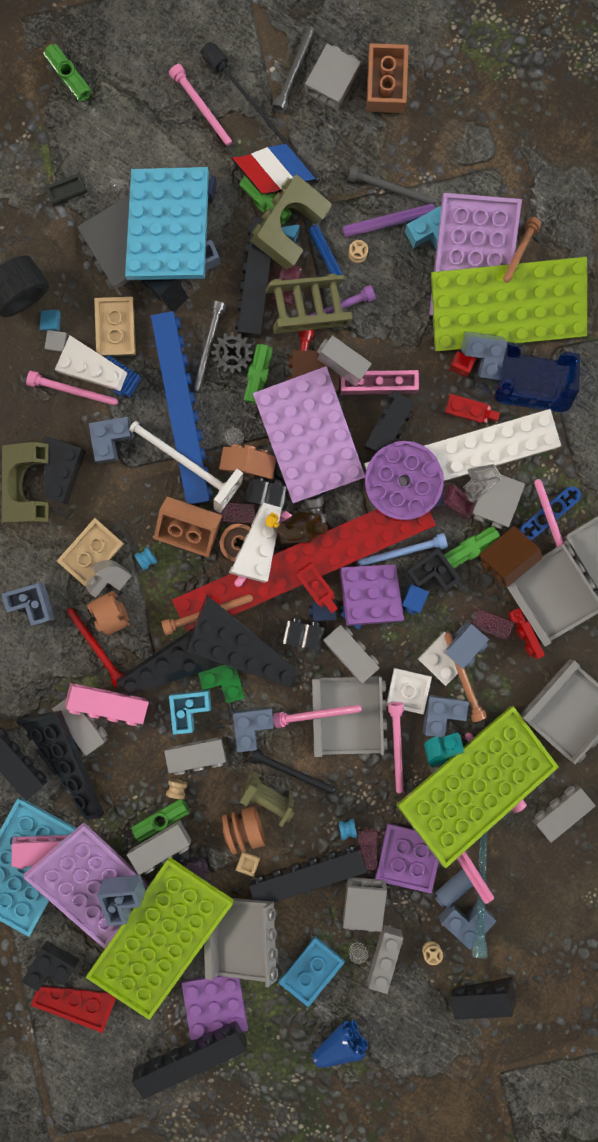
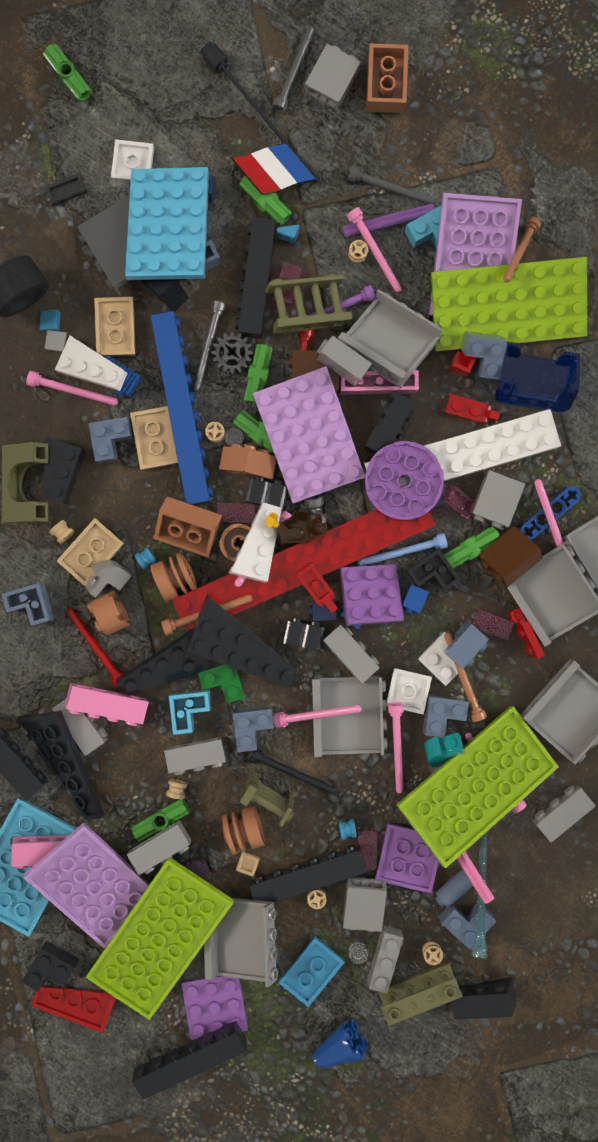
(61, 531): none -> tan wheel
(119, 896): sand blue brick -> none
(130, 156): none -> white plate
(154, 438): none -> tan plate
(173, 577): none -> nougat wheel
(178, 74): bright pink piece -> none
(215, 428): none -> tan wheel
(226, 489): white tile -> none
(255, 430): none -> bright green piece
(270, 236): olive arch -> none
(317, 901): none -> tan wheel
(324, 250): blue axle -> none
(356, 217): none -> bright pink piece
(392, 338): none -> light grey panel
(419, 993): none -> olive fence
(481, 481): clear slope -> none

